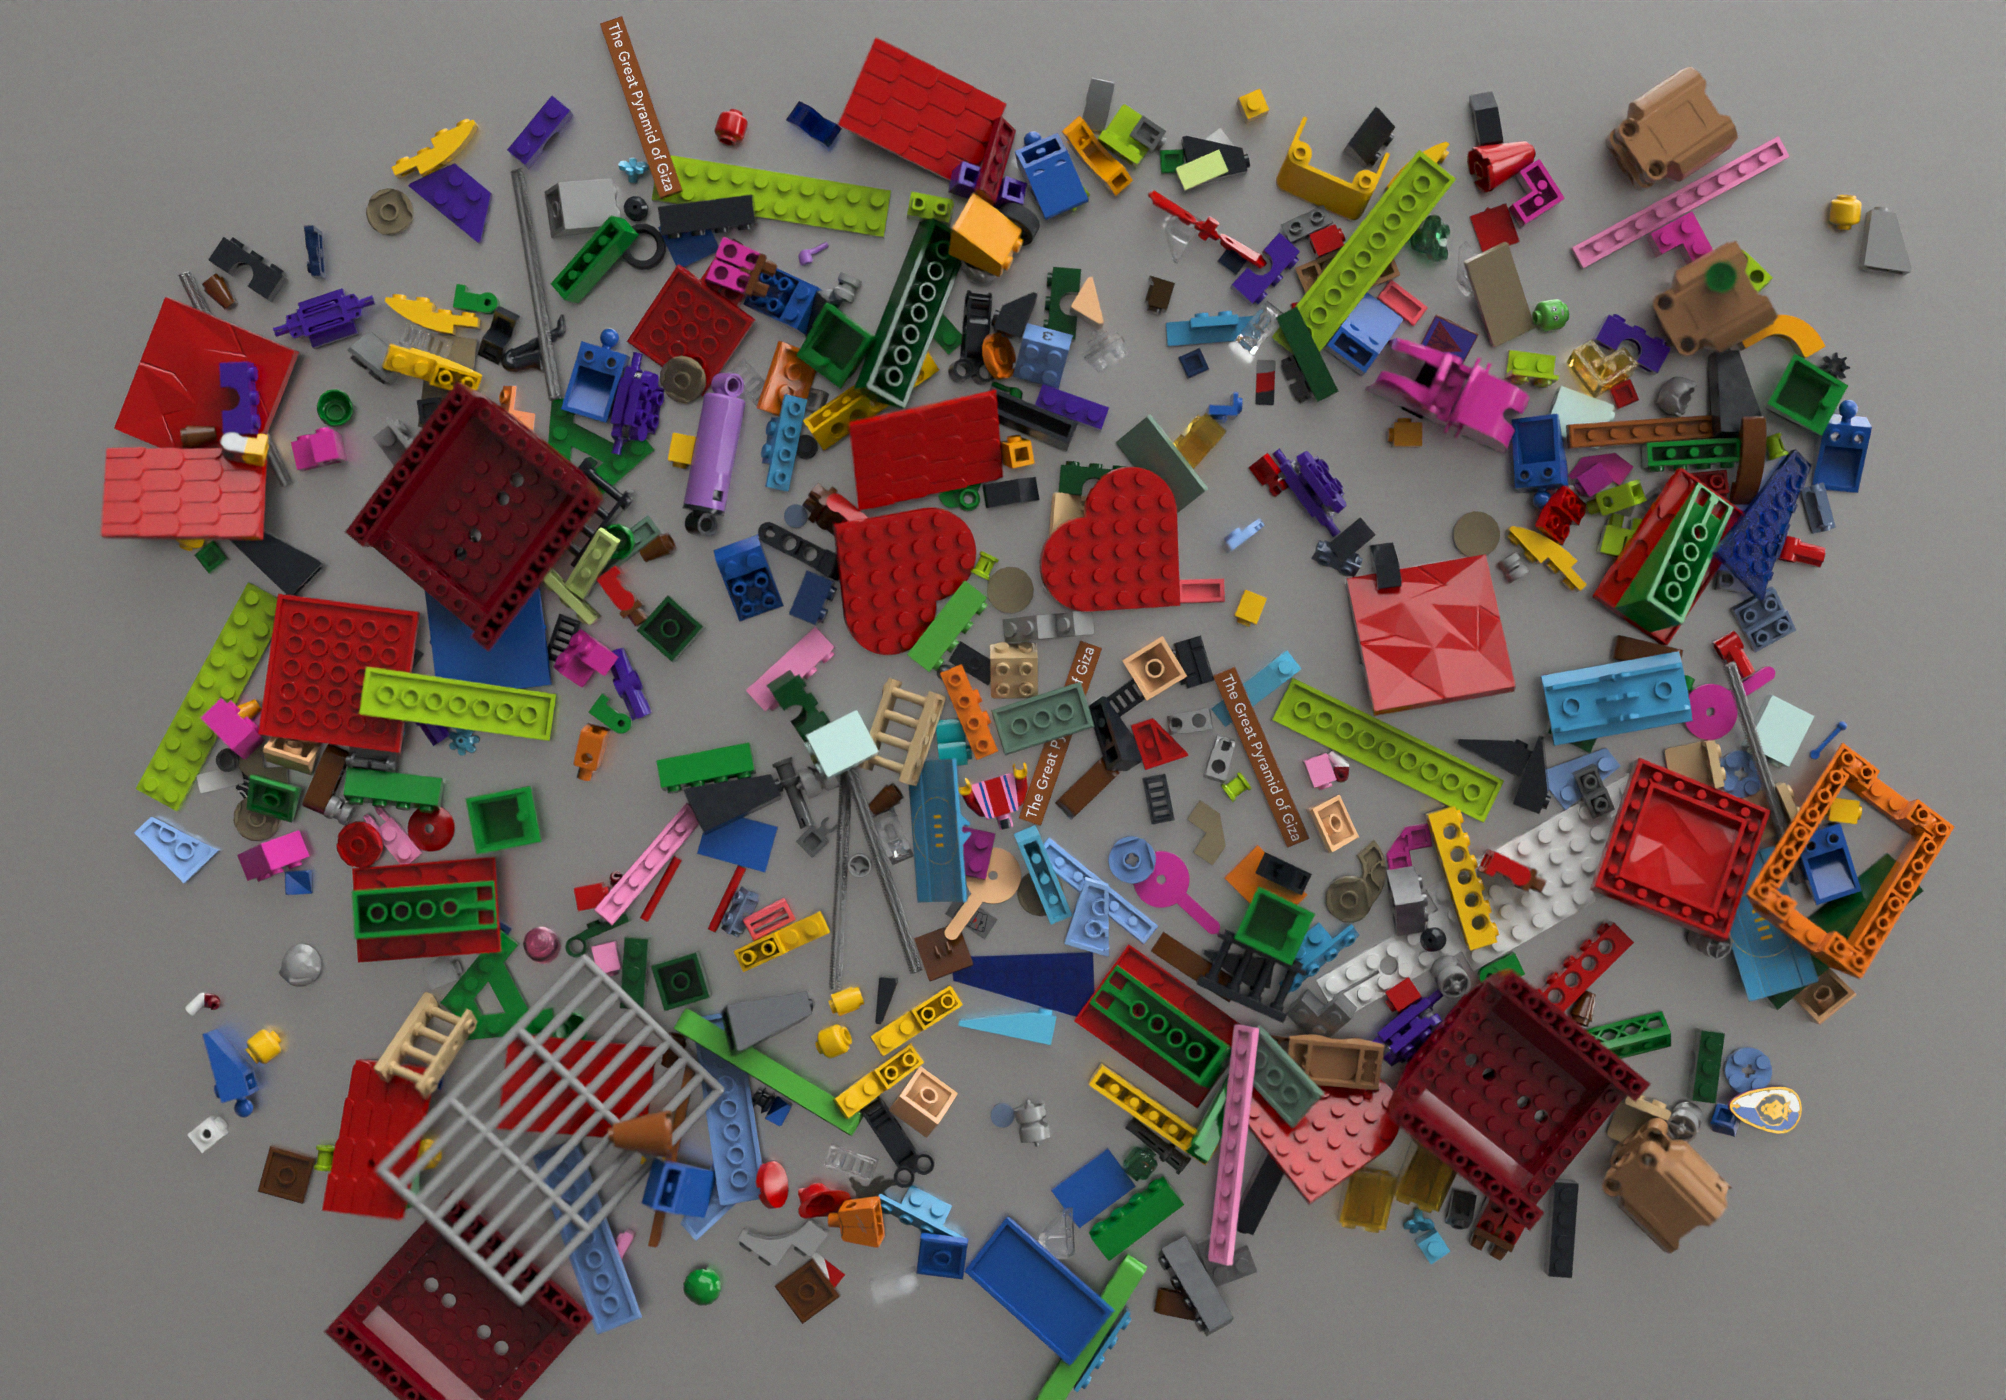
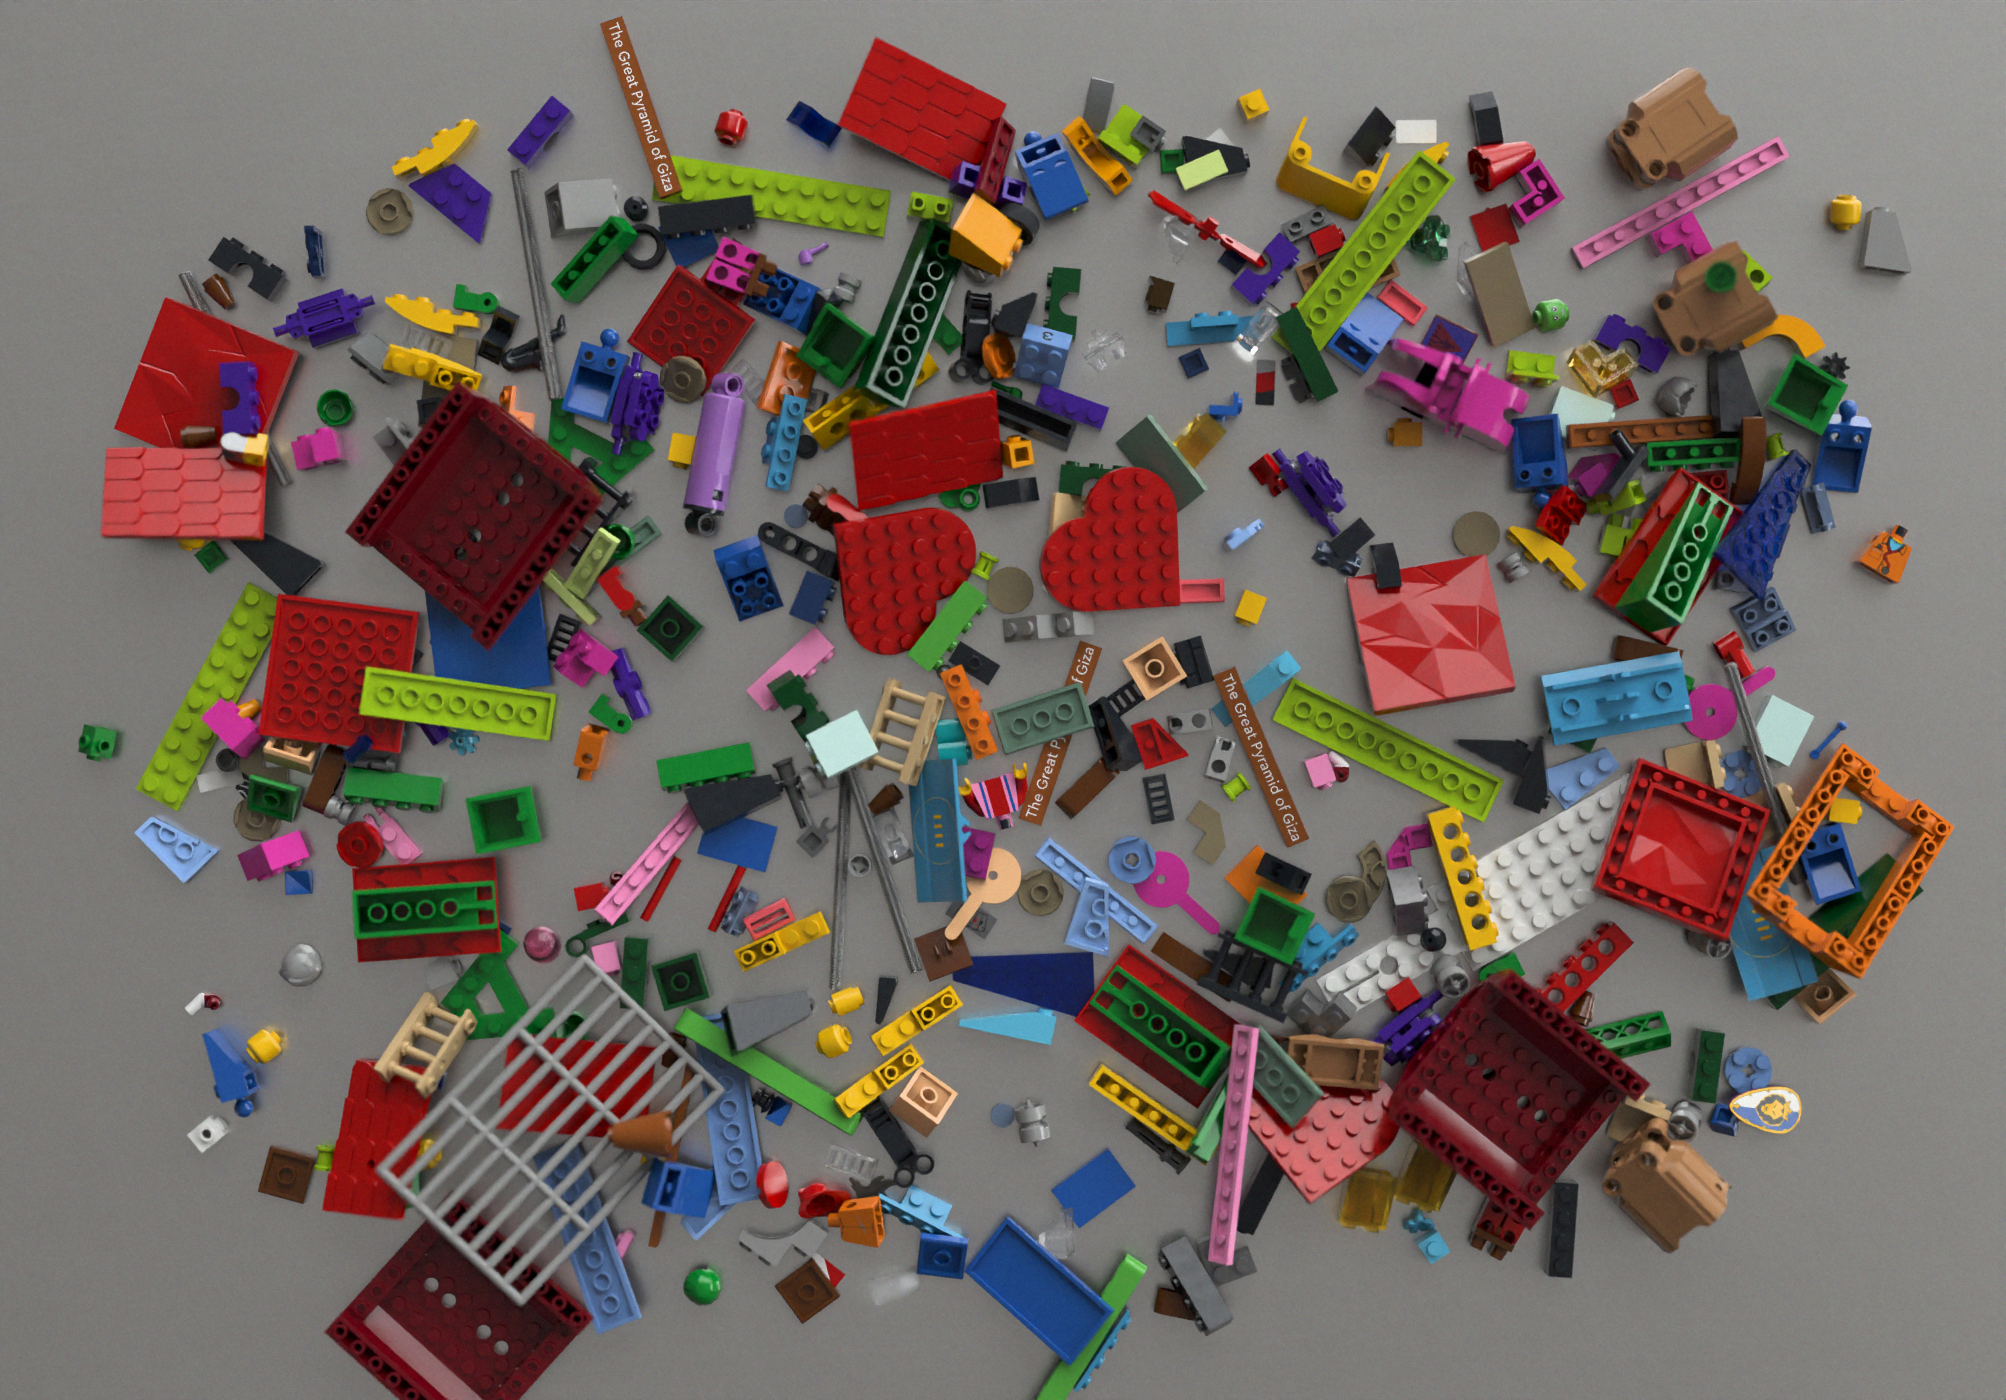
(97, 742): none -> green brick
(363, 744): none -> clear blue pin
(440, 837): red dish -> none
(633, 168): medium azure plant -> none
(658, 547): reddish brown cone -> none
(1014, 670): tan bracket -> none
(1043, 874): medium azure slope -> none
(1087, 305): light nougat slope -> none
(1136, 1218): green brick -> none
(1140, 1163): clear green head -> none
(1332, 823): light nougat slope -> none
(1416, 131): none -> white sticker
(1461, 1210): dark grey bracket -> none
(1512, 871): red hips -> none
(1593, 791): dark grey slope -> none
(1623, 470): none -> black piece
(1802, 552): red piece -> none
(1886, 555): none -> orange torso

